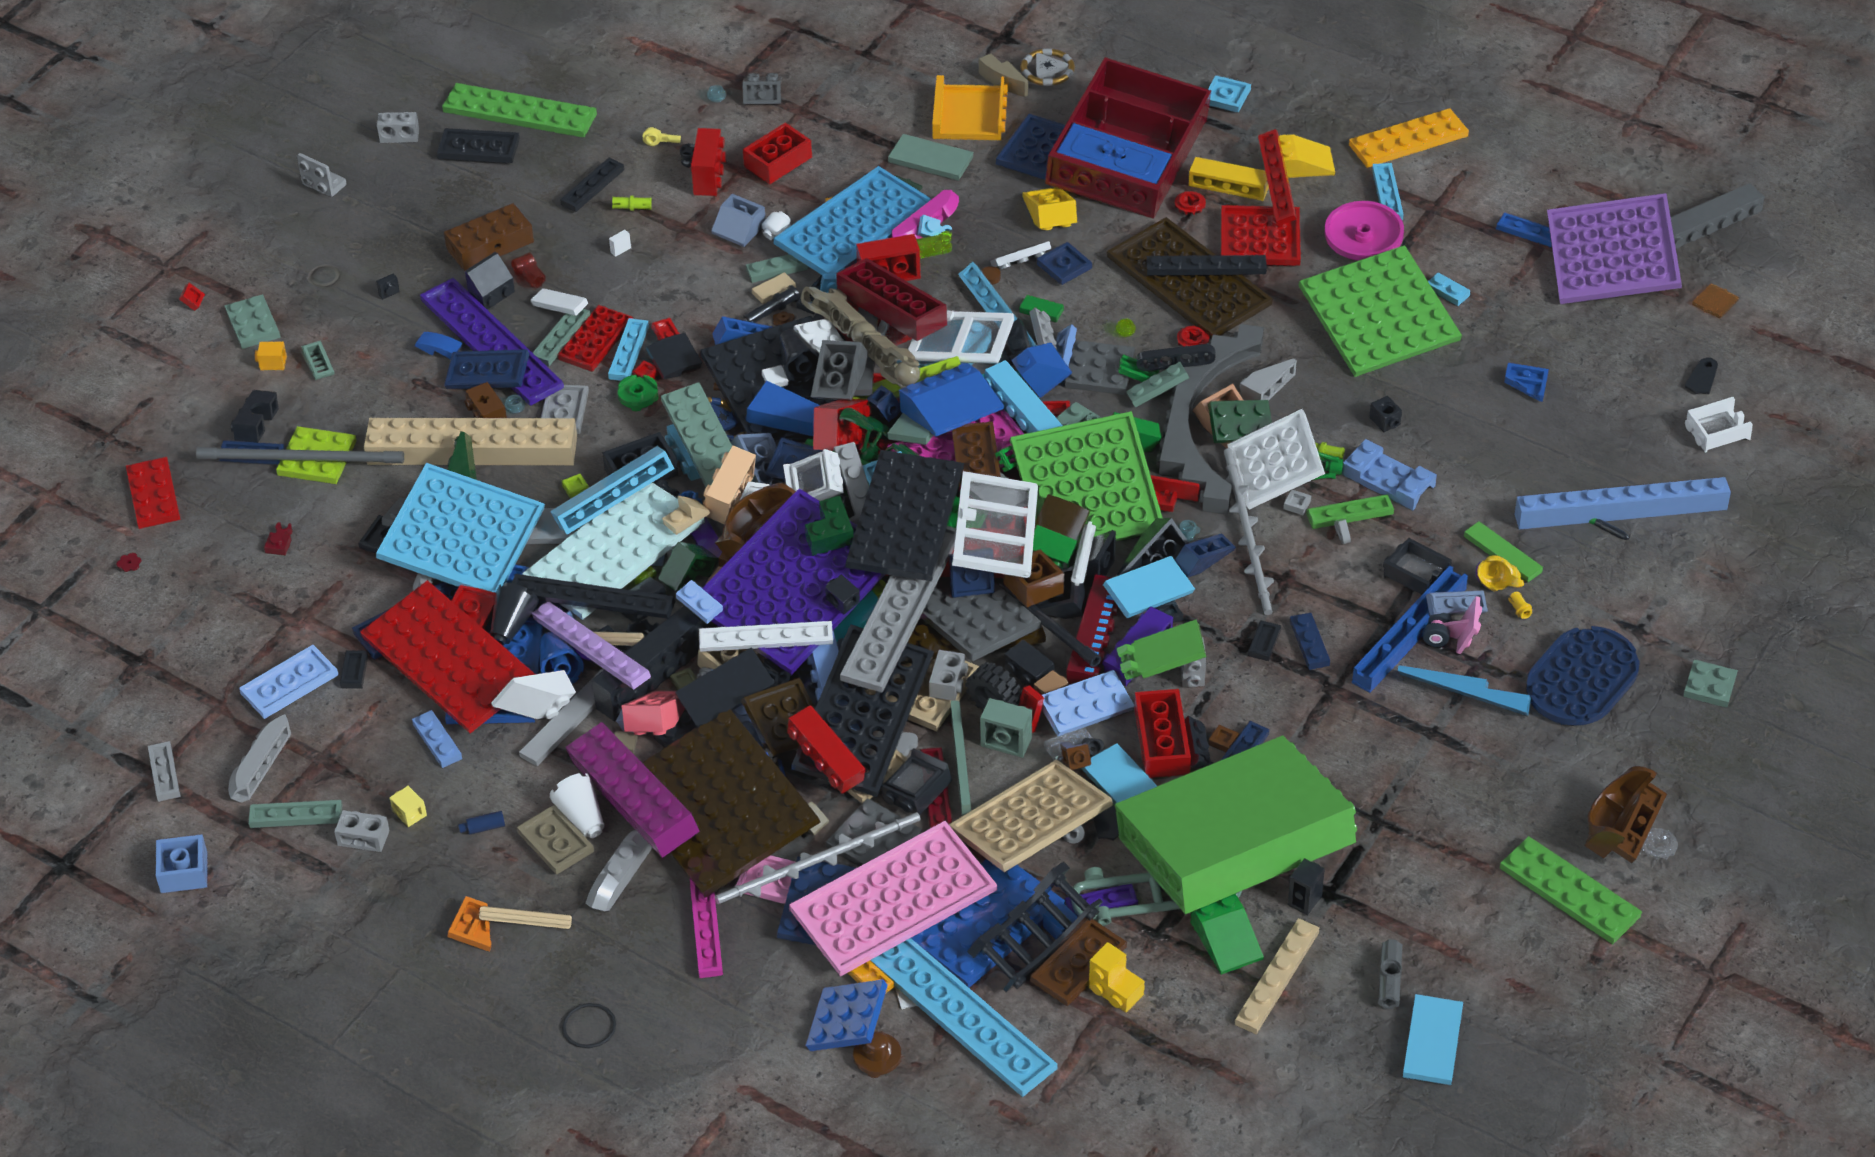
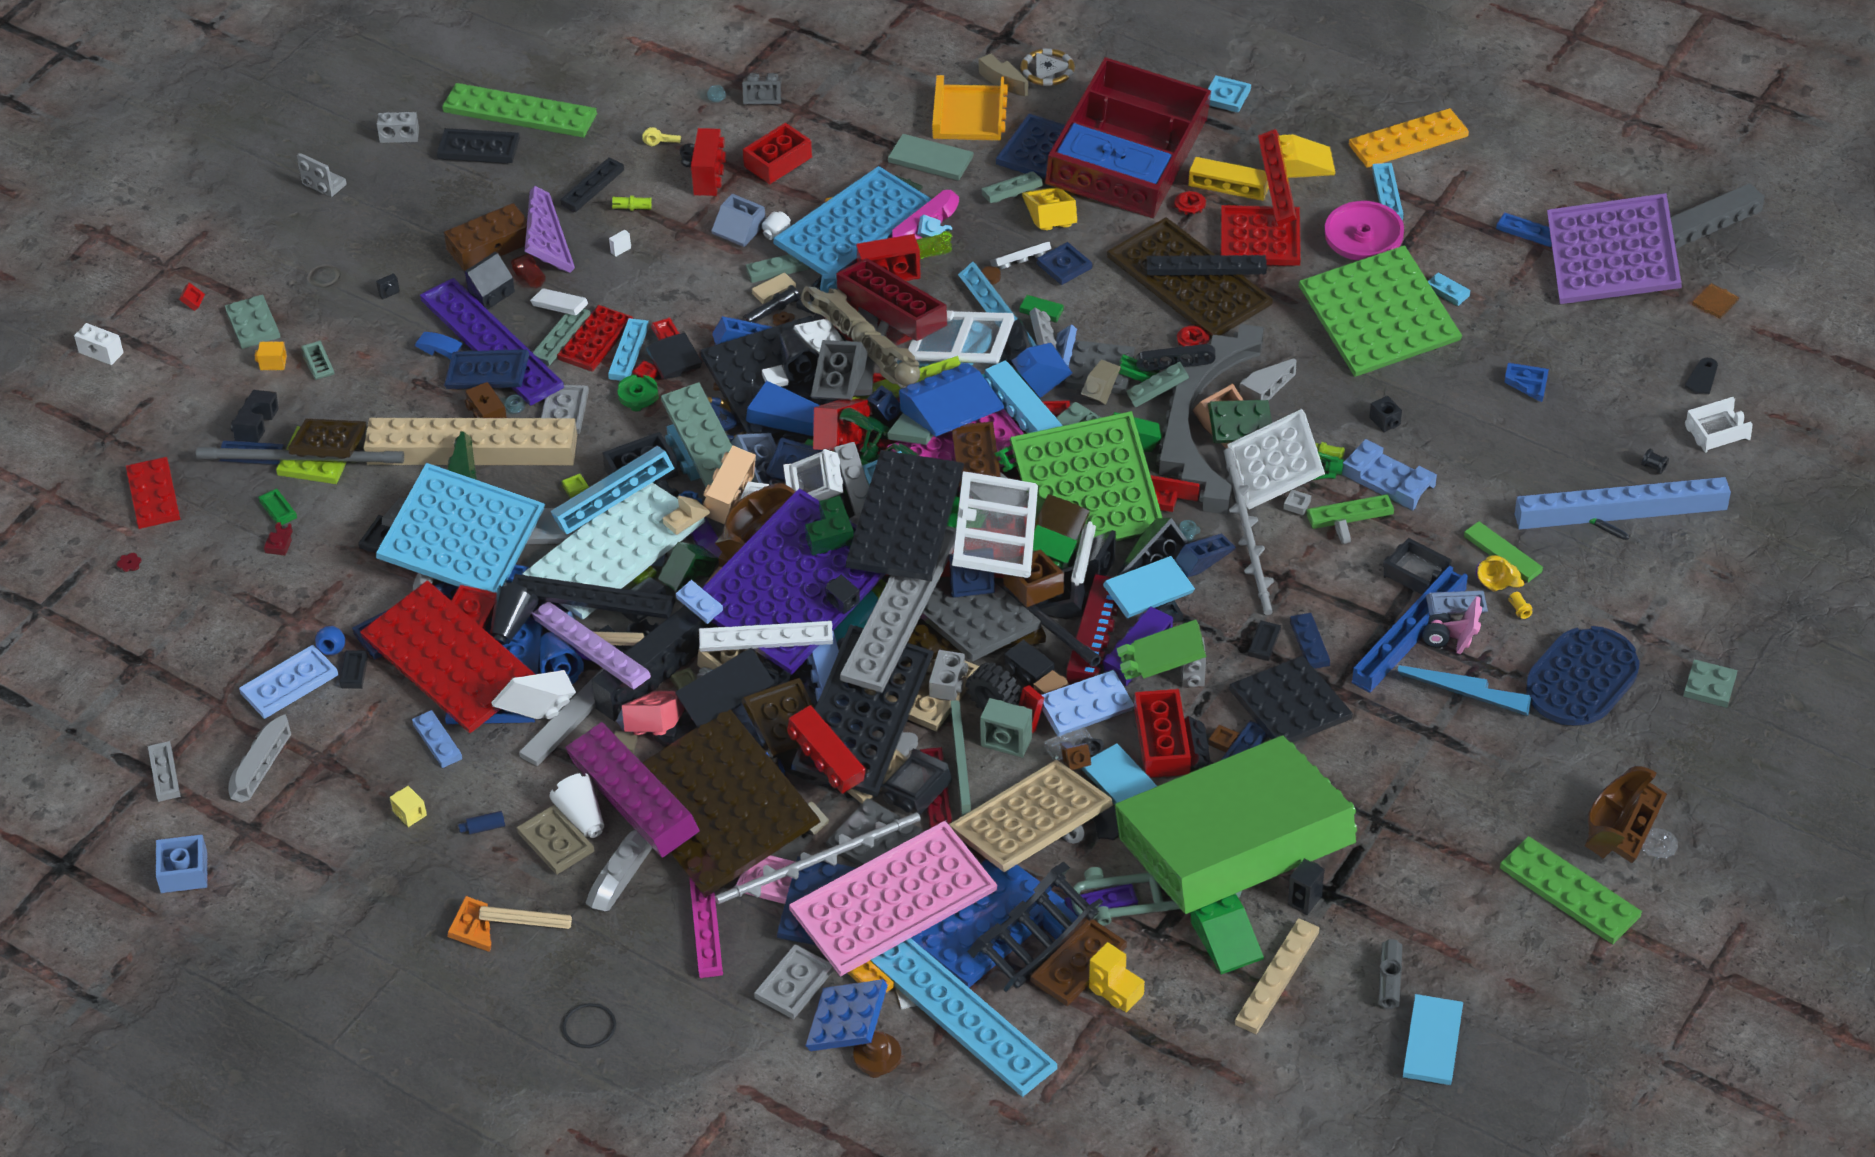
(98, 344): none -> white brick
(277, 507): none -> green tile
(295, 813): sand green plate -> none
(327, 438): none -> dark brown plate
(330, 638): none -> blue piece
(362, 831): light grey brick -> none
(544, 232): none -> medium lavender wing
(794, 981): none -> light grey plate
(1012, 187): none -> sand green plate
(1100, 382): none -> dark tan slope
(1125, 328): clear neon green plate -> none
(1290, 700): none -> black plate
(1655, 461): none -> black bush

